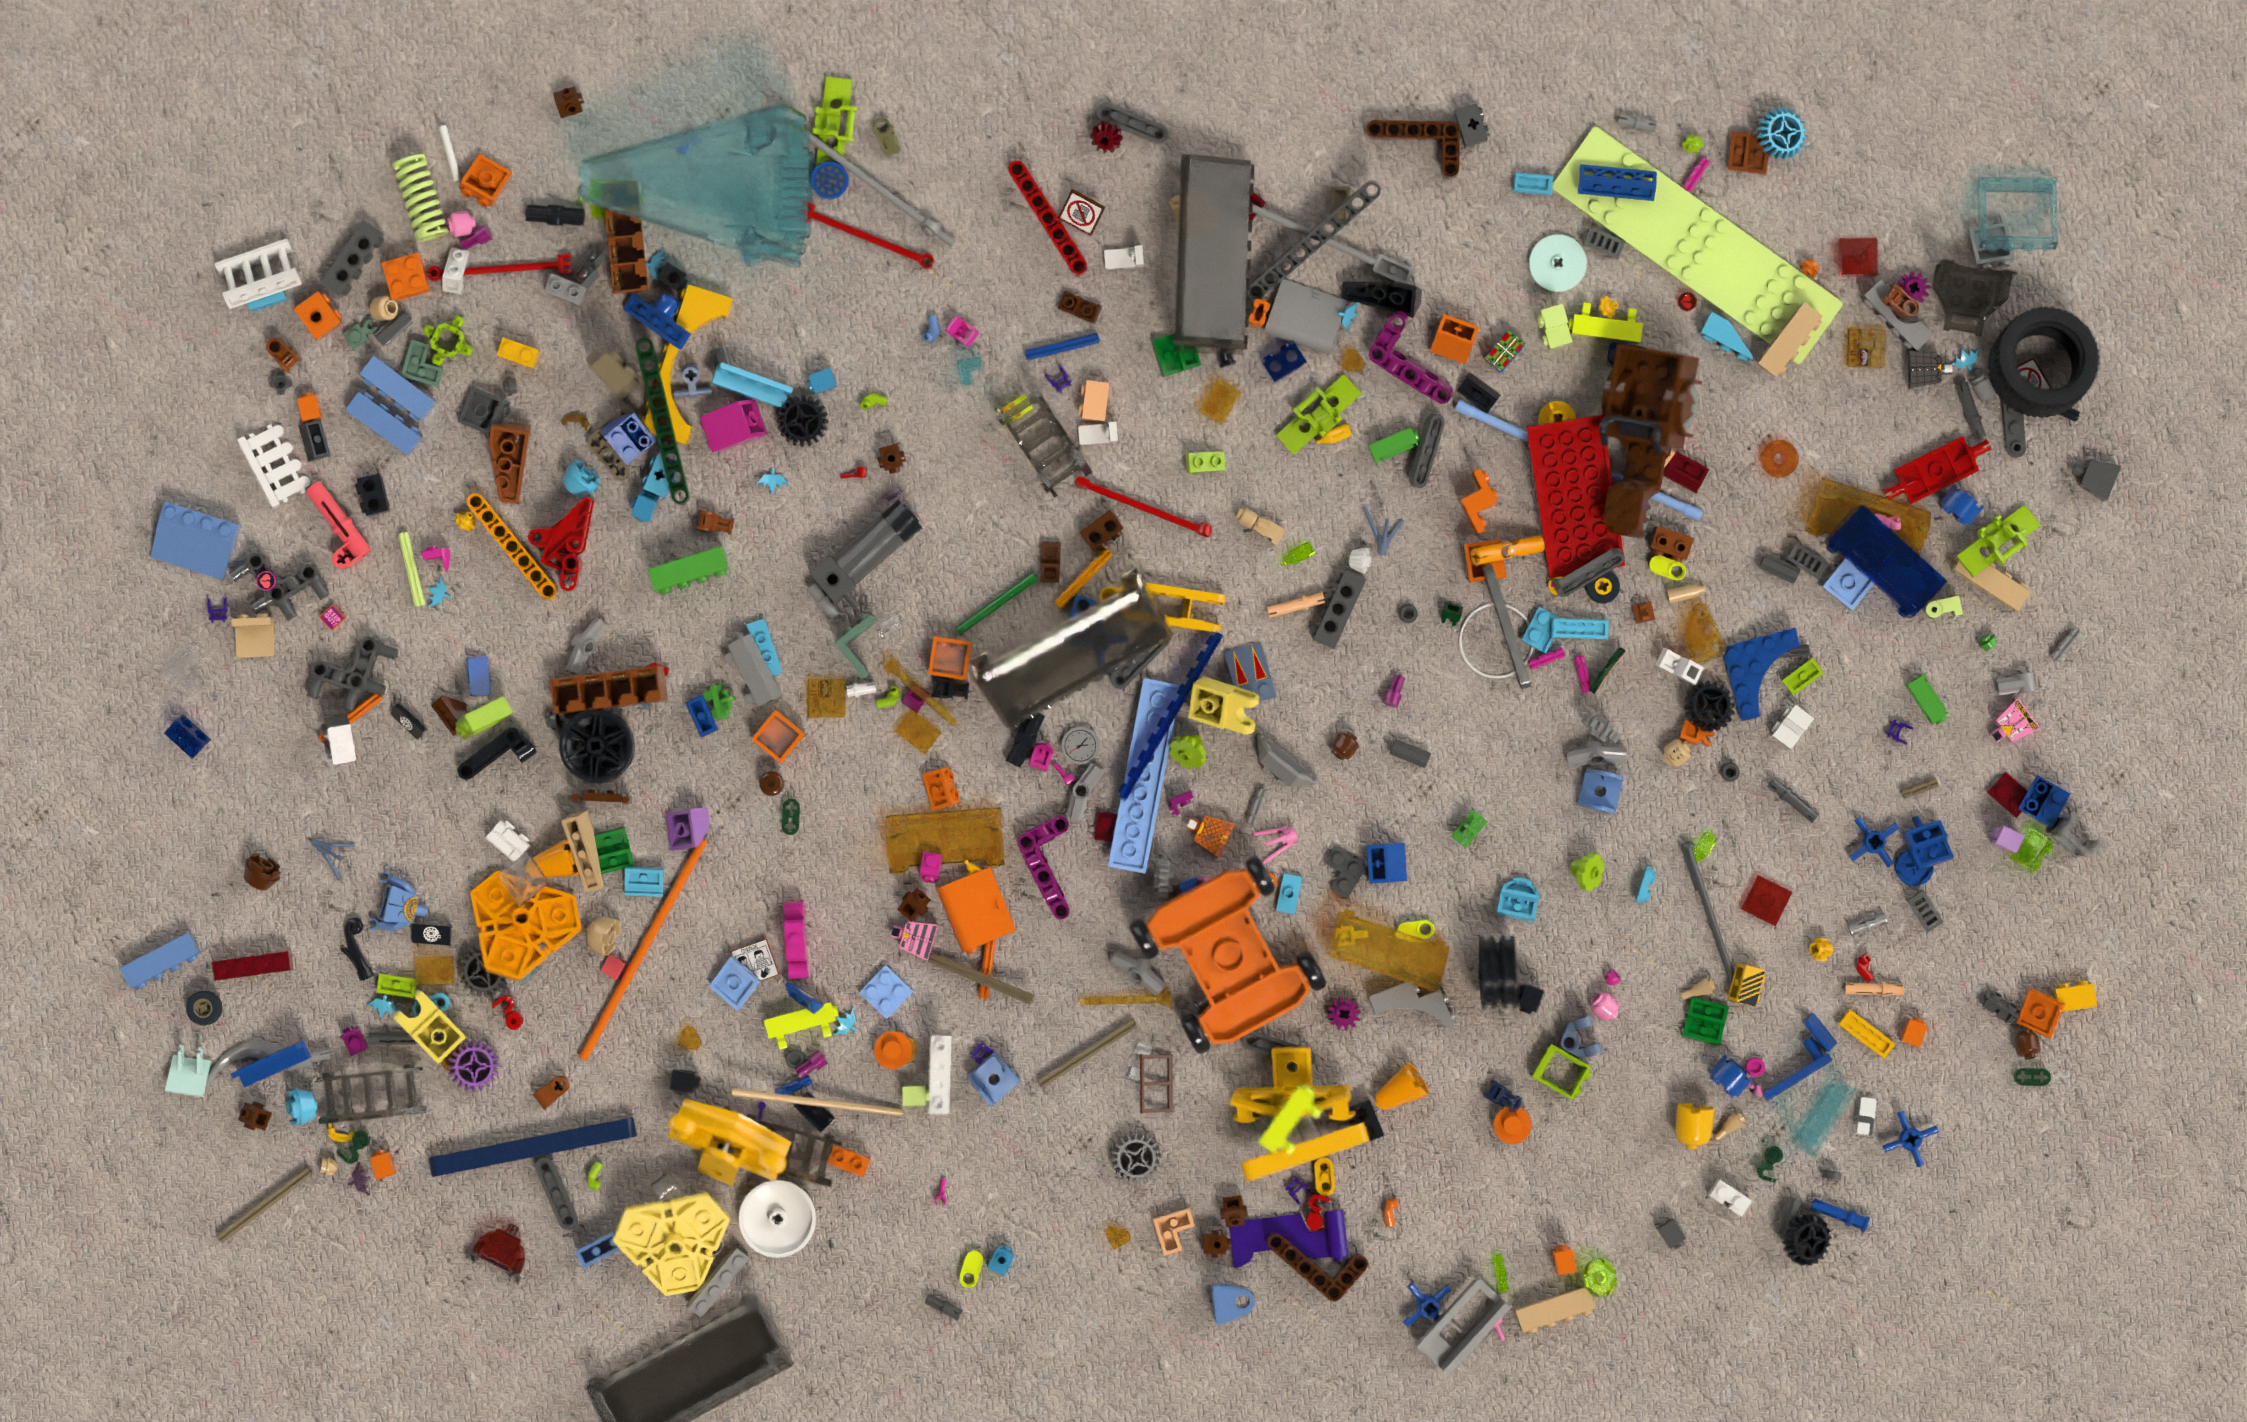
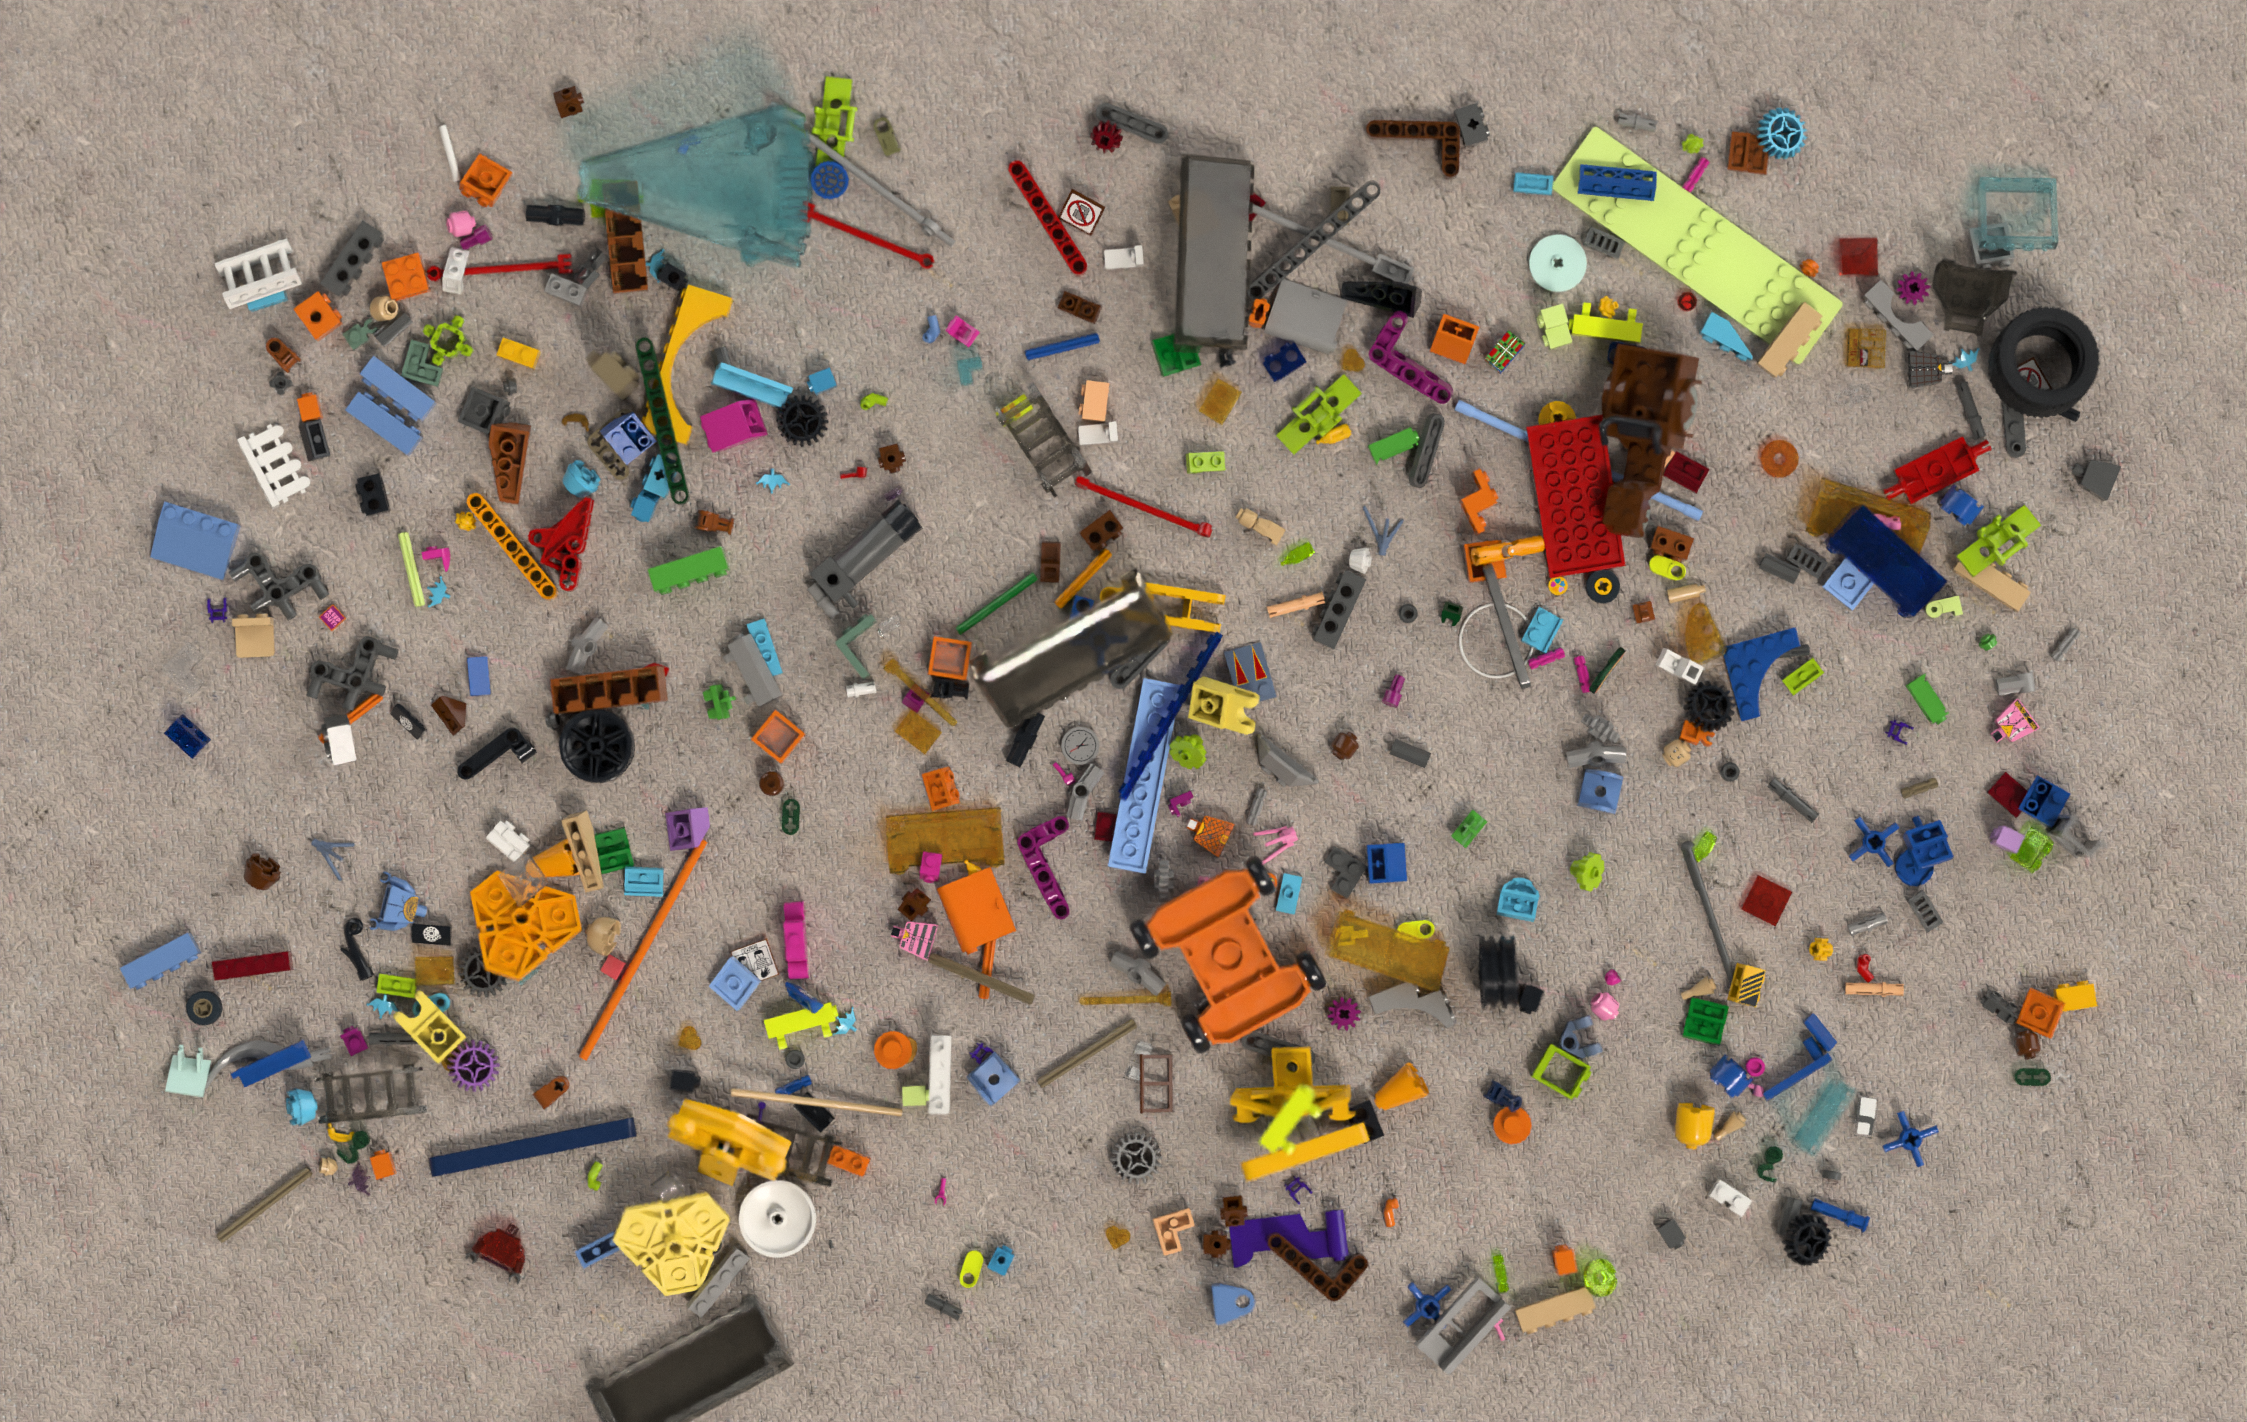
(254, 1116): reddish brown brick -> none
(266, 581): tile -> none
(354, 543): coral piece -> none
(404, 166): yellowish green piece -> none
(483, 718): lime window -> none
(514, 1019): red leg -> none
(556, 1193): dark grey plate -> none
(611, 796): reddish brown plate -> none
(659, 317): blue plate -> none
(692, 391): sand blue piece -> none
(701, 716): blue slope -> none
(816, 1061): magenta piece -> none
(826, 698): clear yellow tile -> none
(886, 991): light blue plate -> none
(891, 698): lime arm -> none
(1041, 756): dark pink plate -> none
(1054, 383): dark purple piece -> none
(1188, 884): blue slope -> none
(1314, 1220): red leg -> none
(1324, 1176): yellow plate -> none
(1348, 315): medium azure piece -> none
(1478, 392): black slope -> none
(1579, 628): medium azure plate -> none
(1589, 572): dark grey plate -> none
(1647, 878): medium azure plate -> none
(1792, 726): white brick -> none
(1866, 1033): yellow plate -> none
(1897, 300): dark orange piece -> none
(1914, 1032): orange brick -> none
(1984, 389): light grey brick -> none

